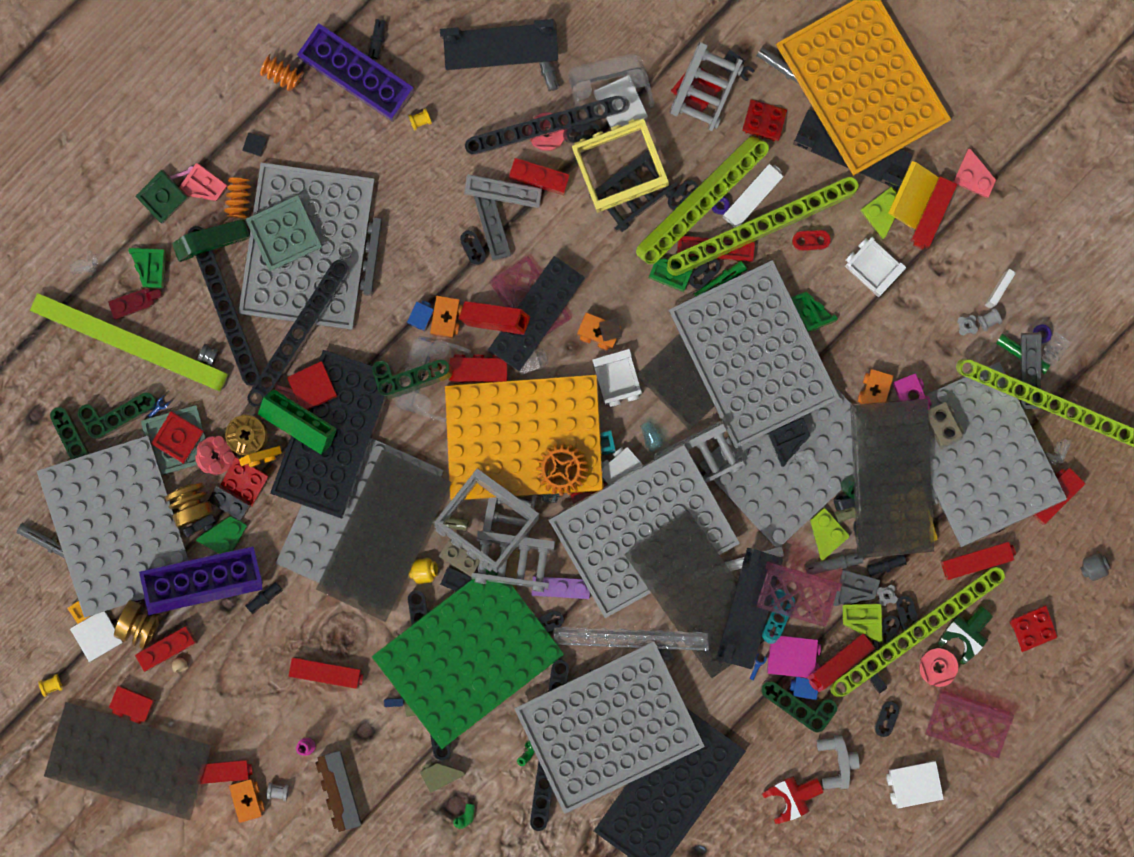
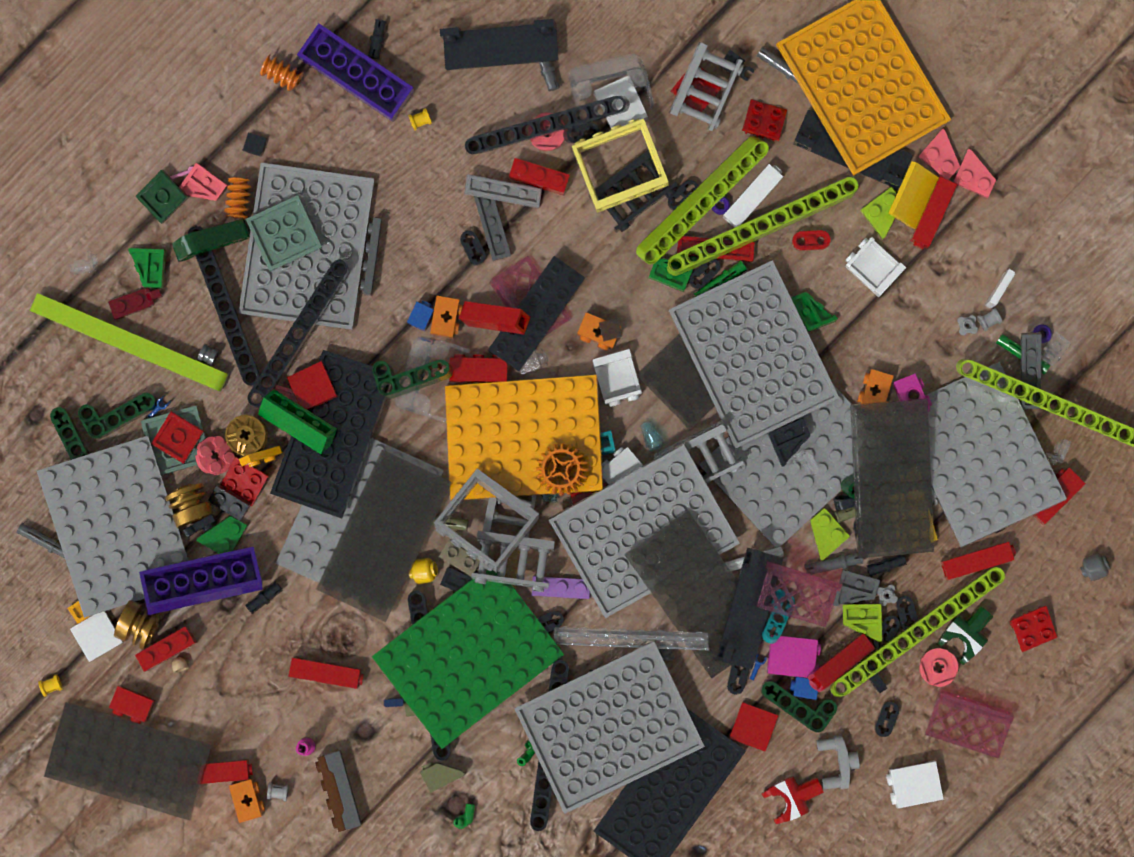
(732, 677): none -> black beam
(753, 726): none -> red tile
(938, 426): dark tan brick -> none
(940, 156): none -> coral wing

